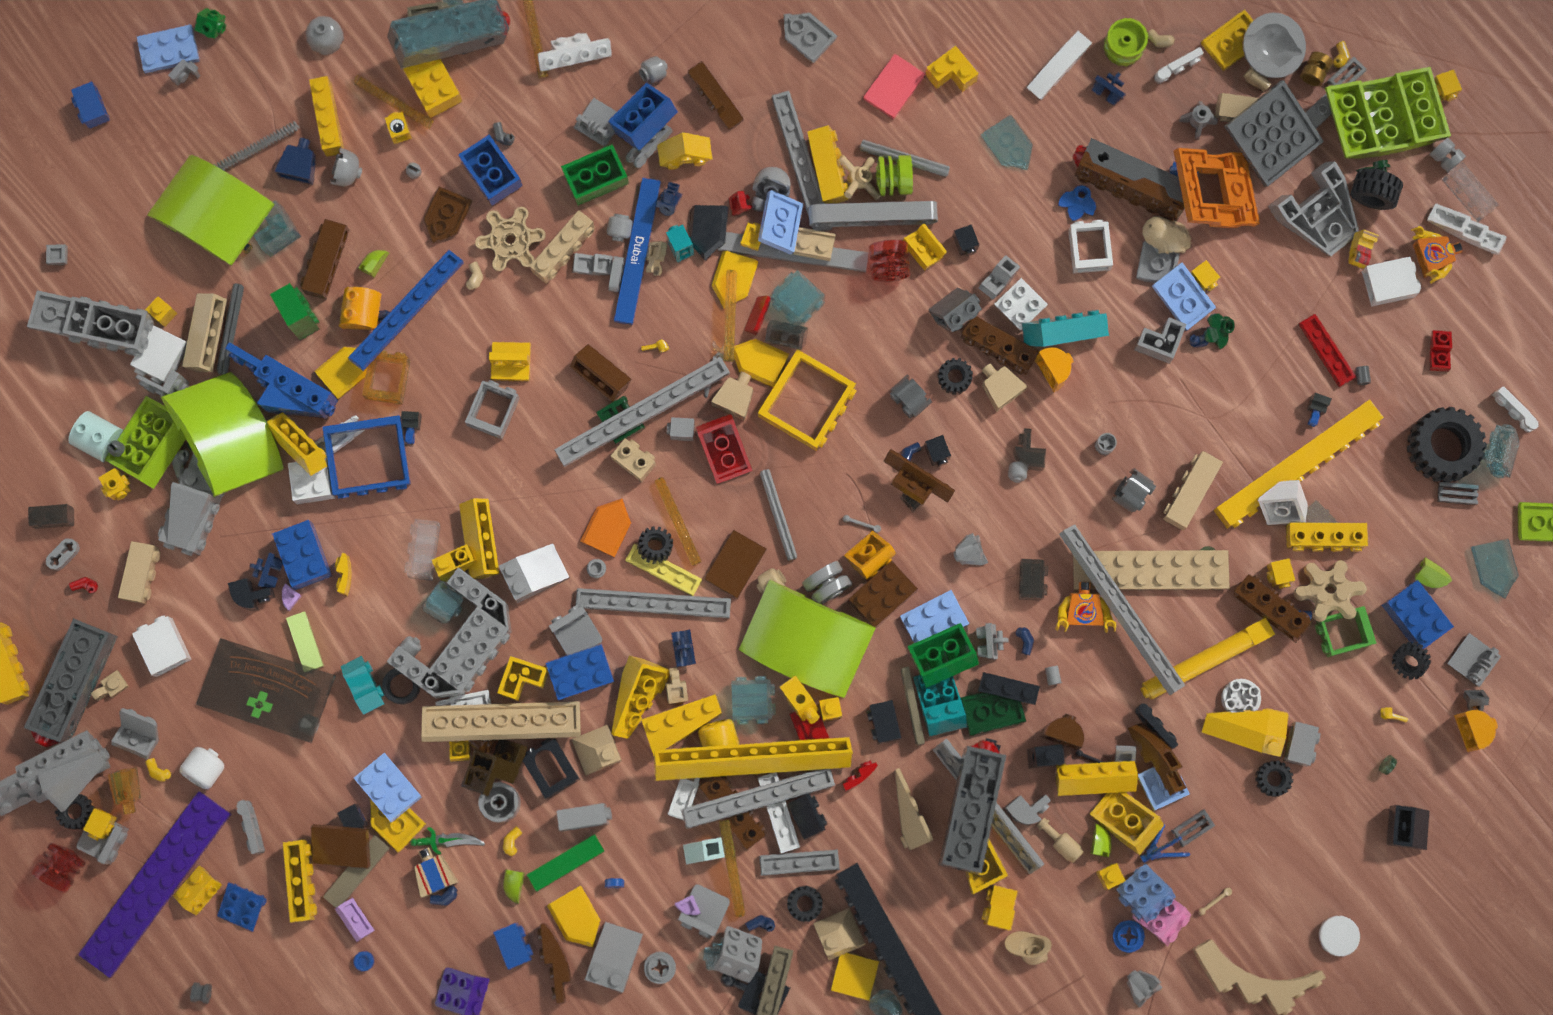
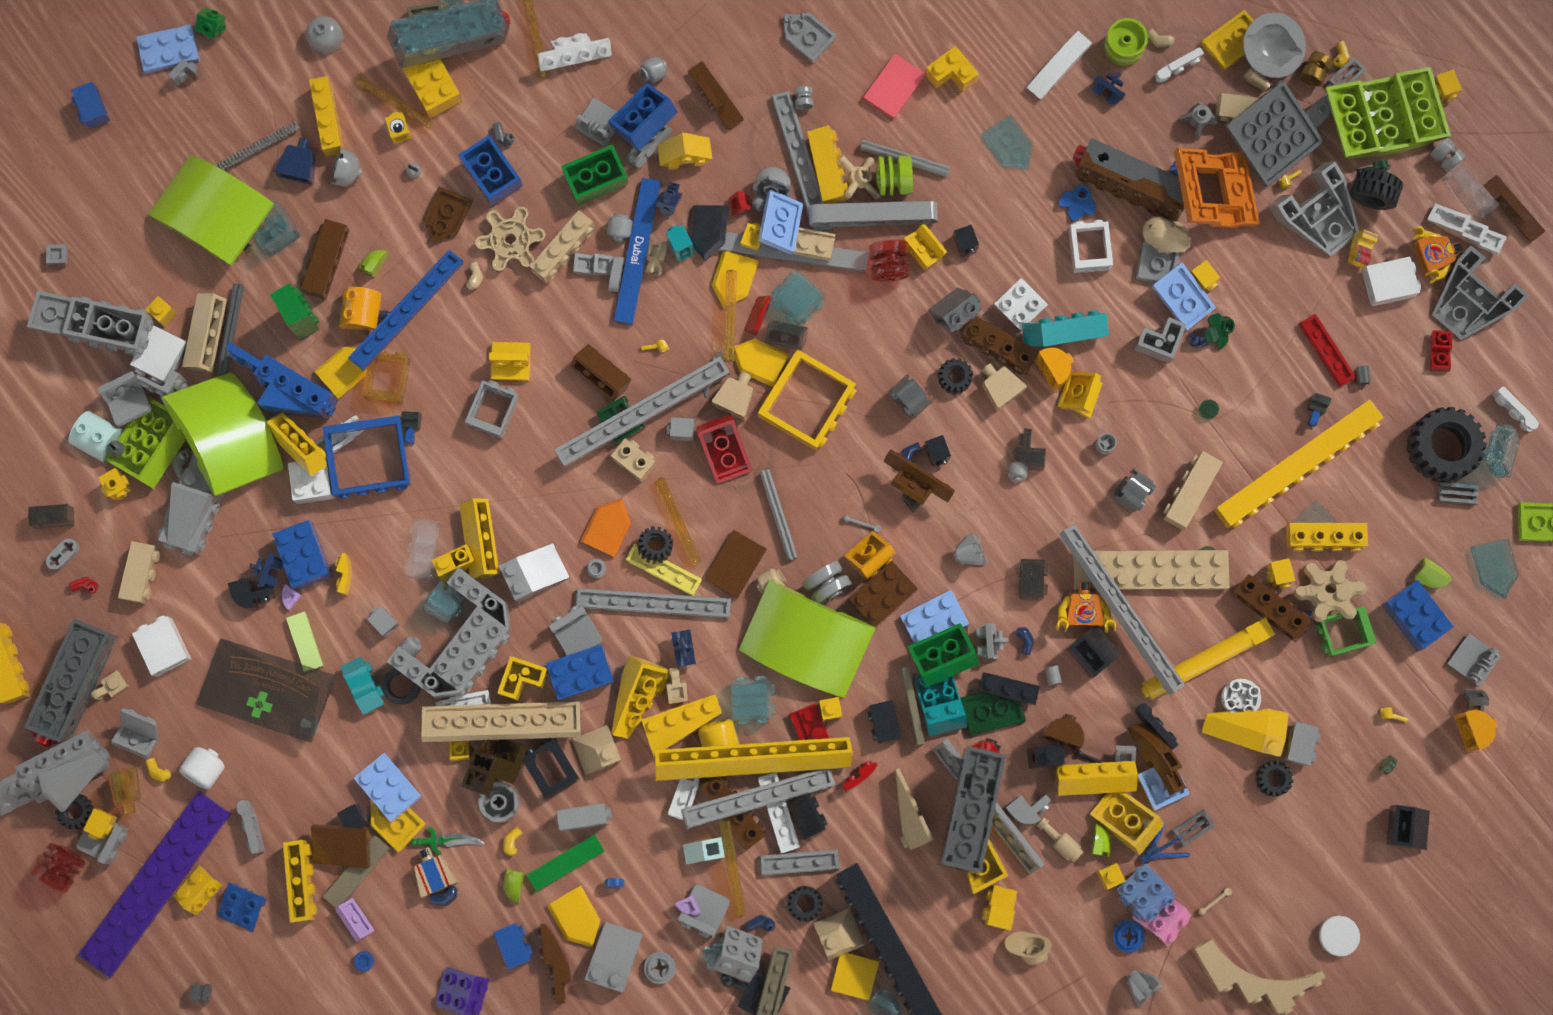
(125, 398): none -> light grey bracket
(382, 621): none -> light grey brick
(800, 700): yellow torso -> none
(803, 96): none -> light grey wheel
(999, 278): light grey brick -> none
(1081, 393): none -> yellow bracket
(1094, 651): none -> black slope
(1208, 409): none -> clear green tile
(1284, 503): white slope -> none
(1285, 182): none -> yellow hand
(1407, 669): black tyre -> none
(1471, 304): none -> light grey wedge
(1514, 209): none -> reddish brown bracket

